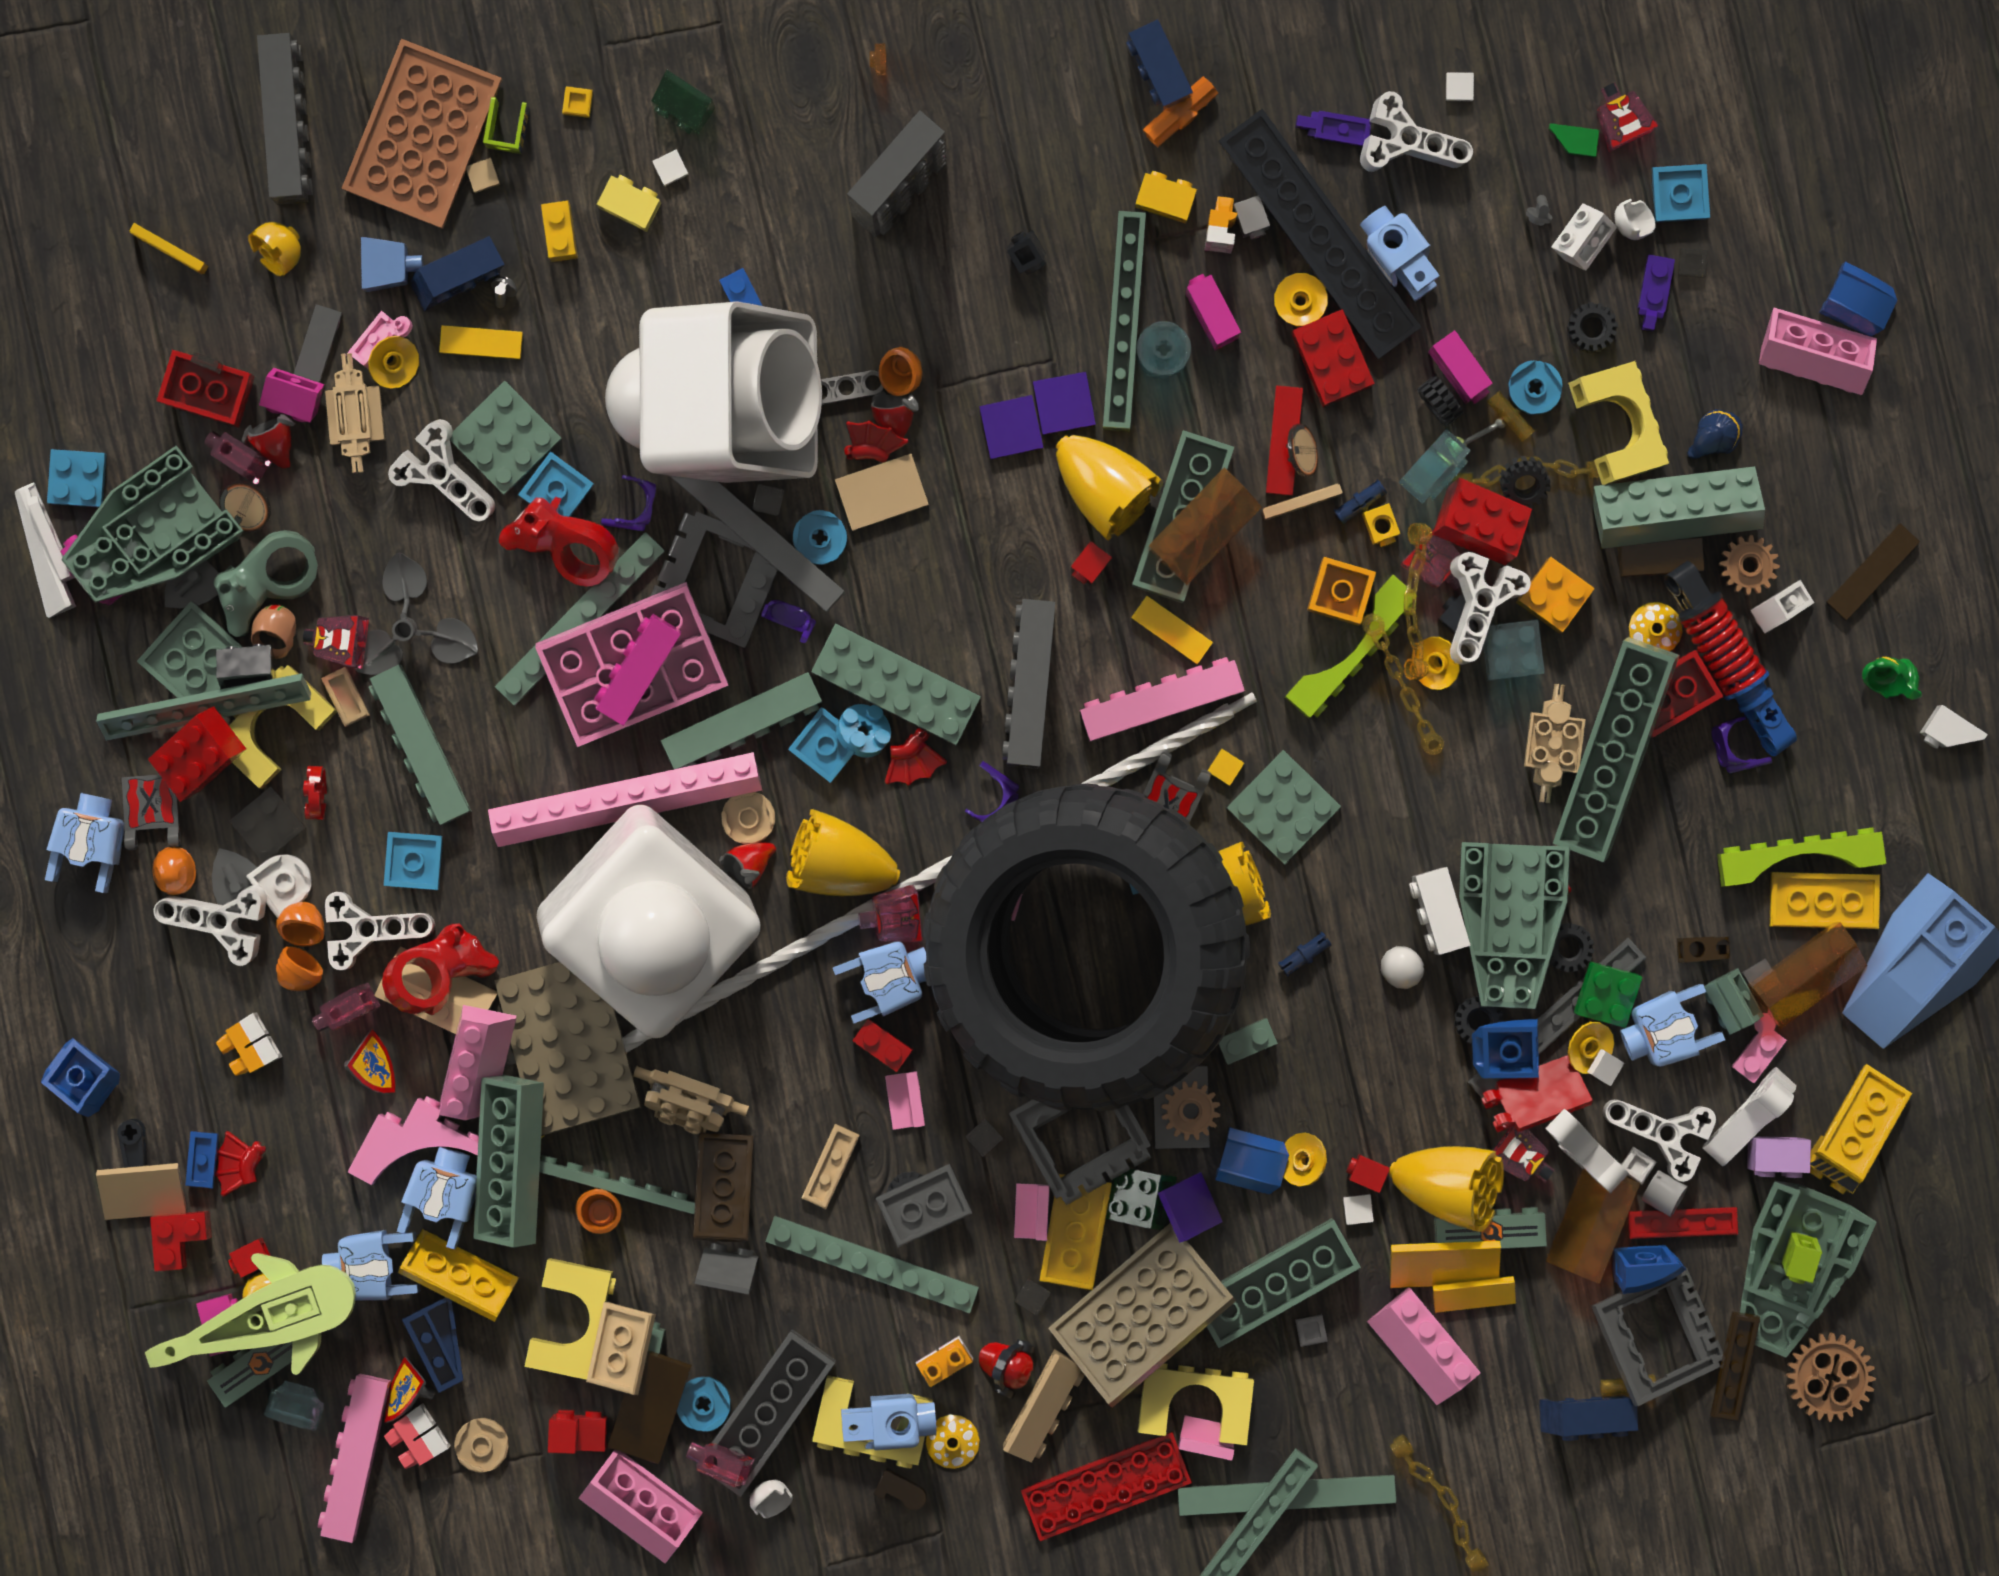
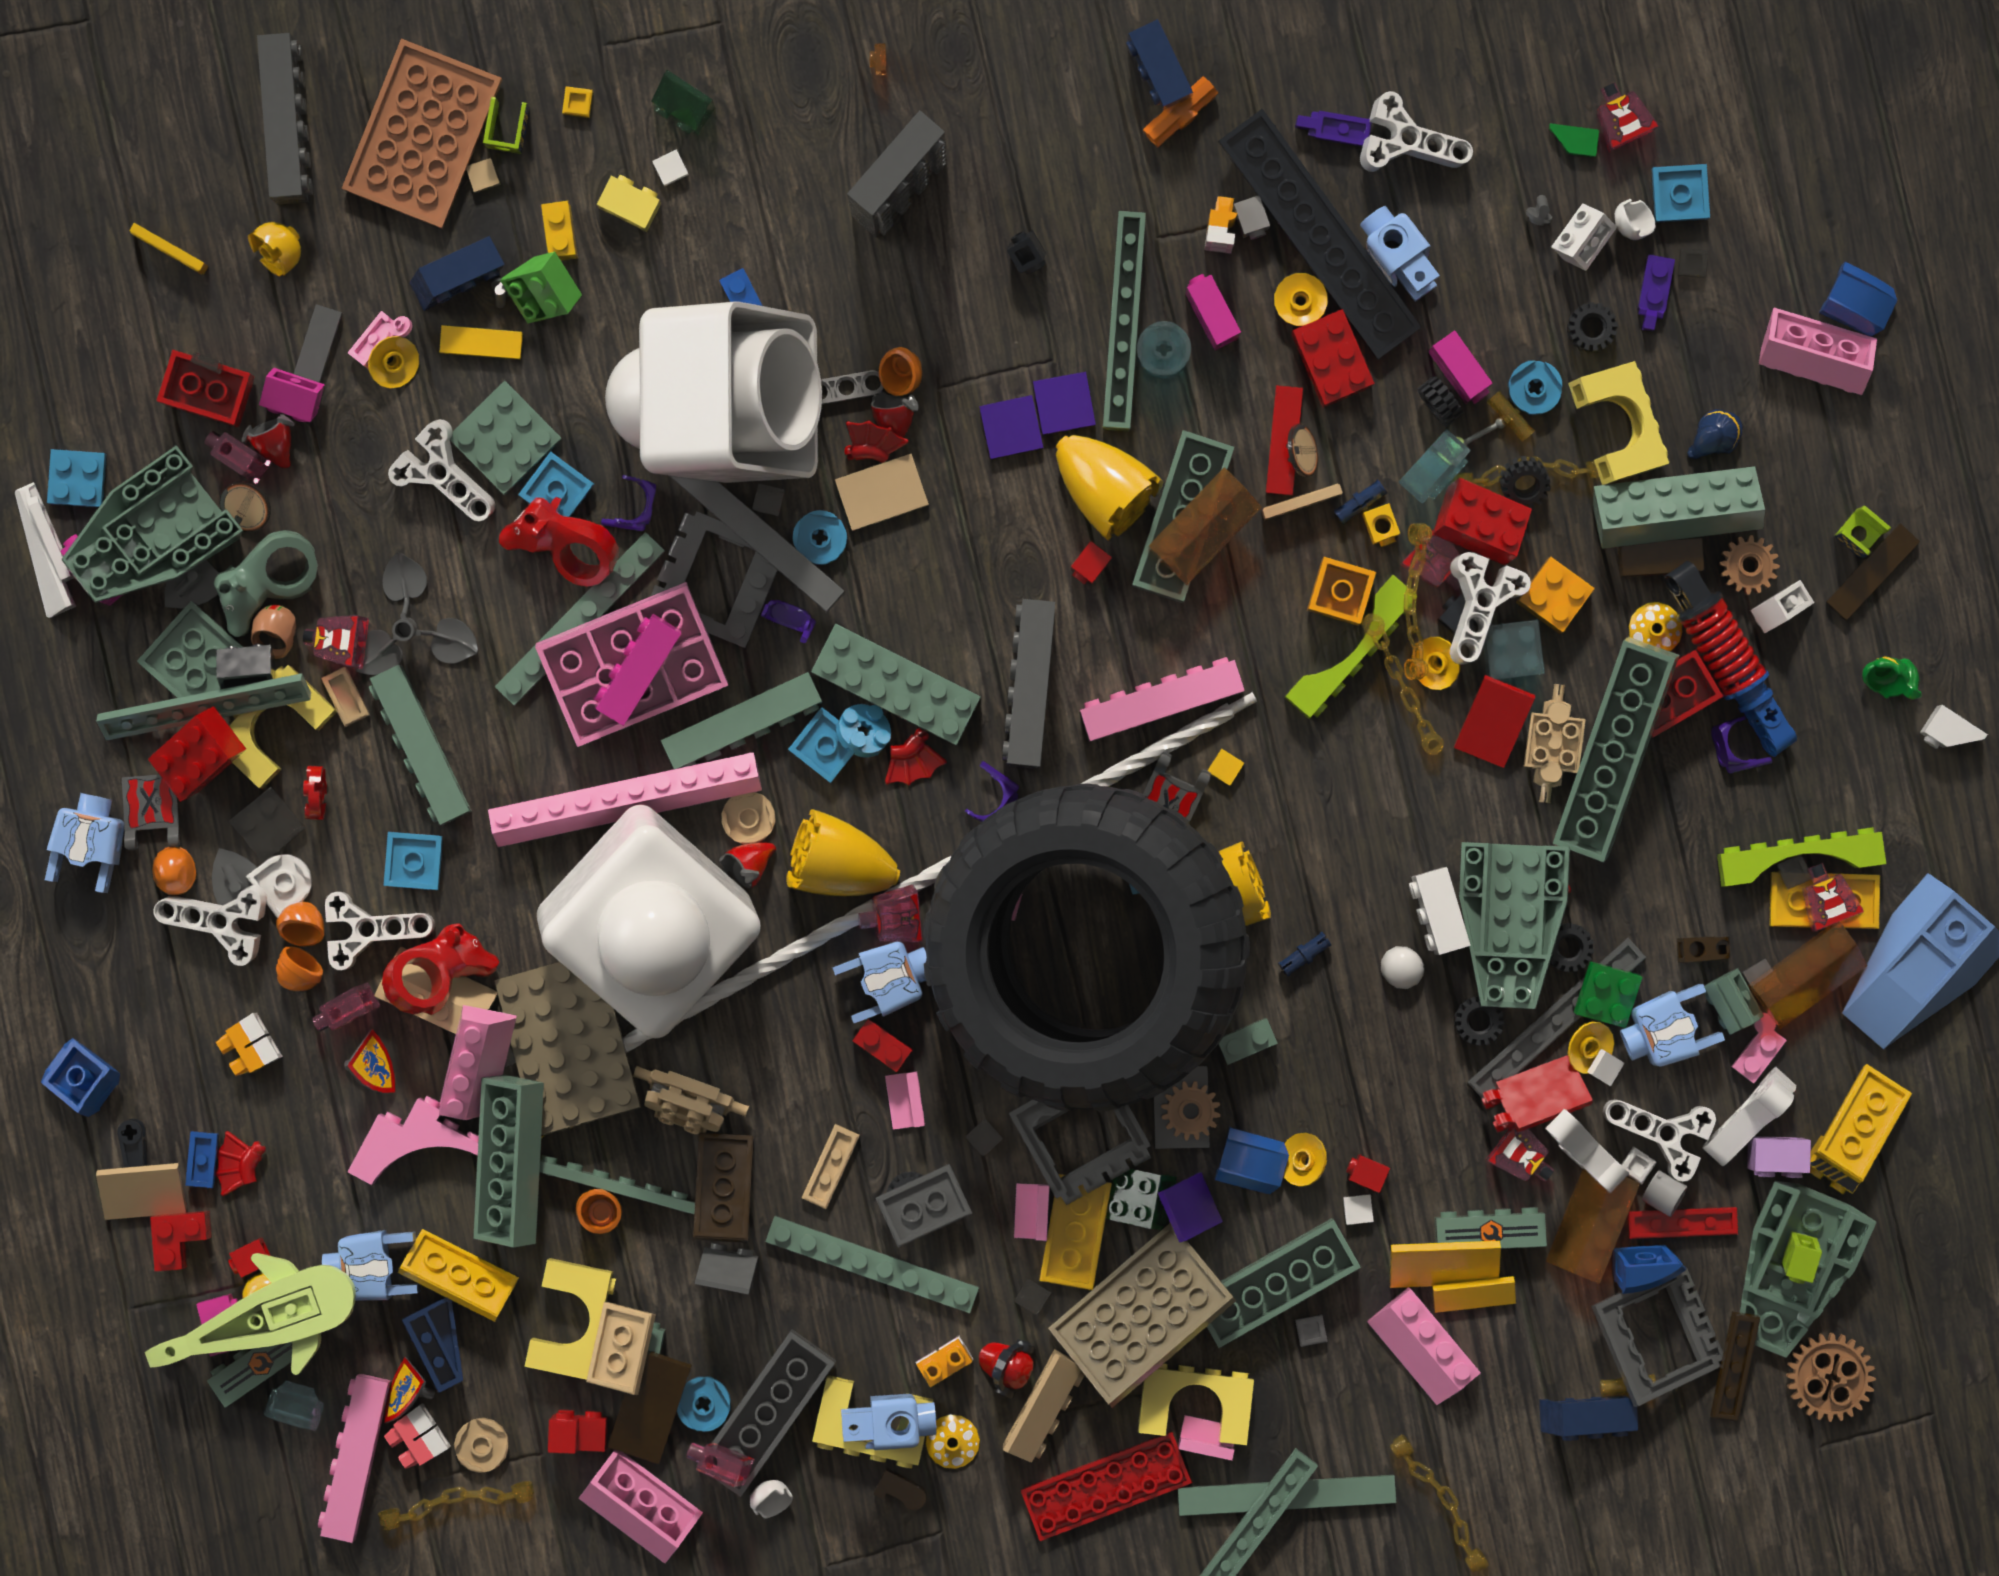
(354, 413): tan piece -> none
(386, 264): medium blue torso -> none
(440, 1192): light blue piece -> none
(520, 1491): none -> clear yellow piece
(542, 288): none -> bright green slope
(1166, 197): yellow piece -> none
(1172, 630): yellow tile -> none
(1283, 807): sand green plate -> none
(1452, 1183): yellow cylinder -> none
(1459, 86): white tile -> none
(1494, 721): none -> red tile
(1507, 1049): blue slope -> none
(1793, 871): none -> clear smoke tile
(1828, 899): none -> torso
(1870, 522): none -> lime piece

